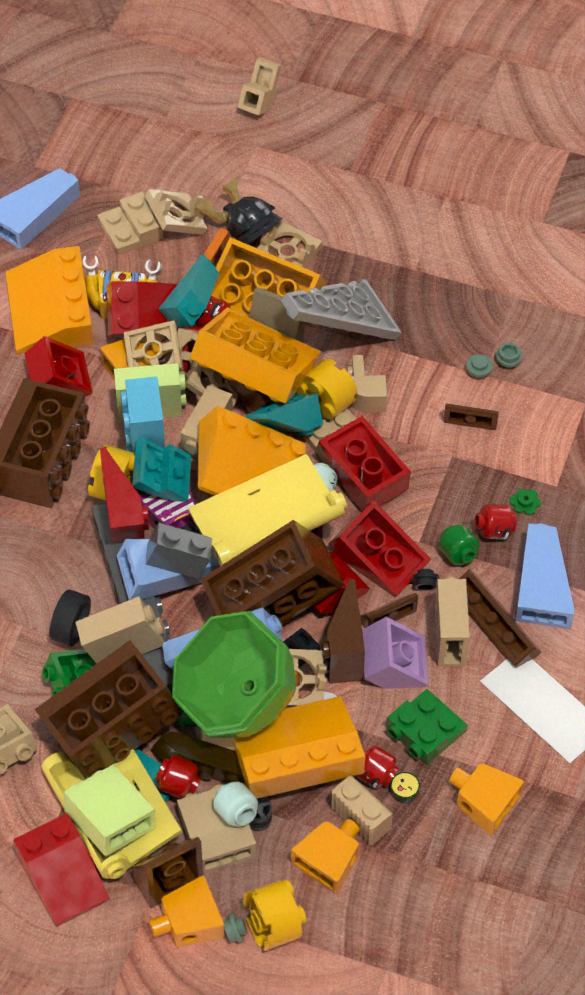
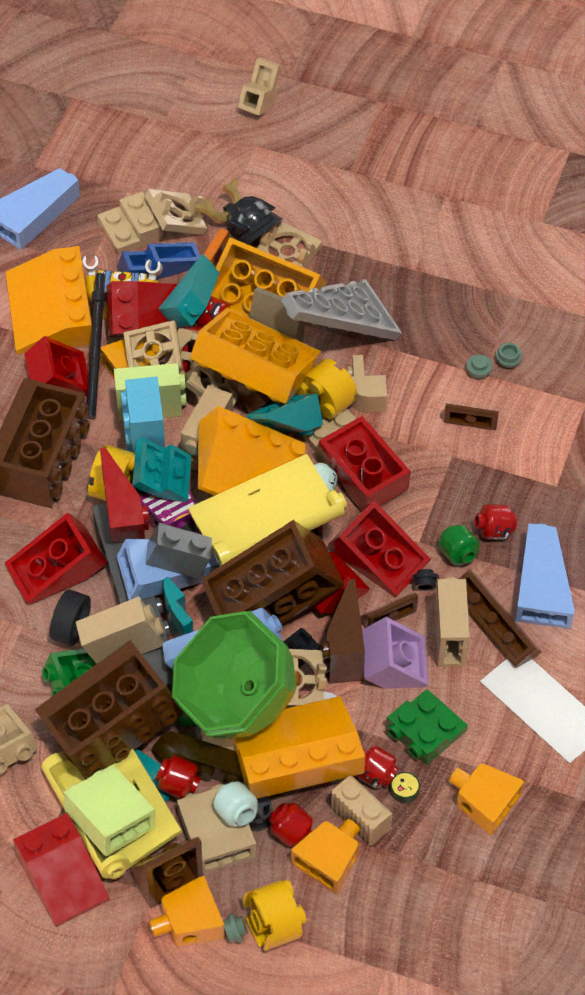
(55, 560): none -> red slope
(98, 300): none -> black bar
(173, 257): none -> blue slope
(177, 618): none -> teal slope
(290, 823): none -> red head
(525, 501): green plant -> none

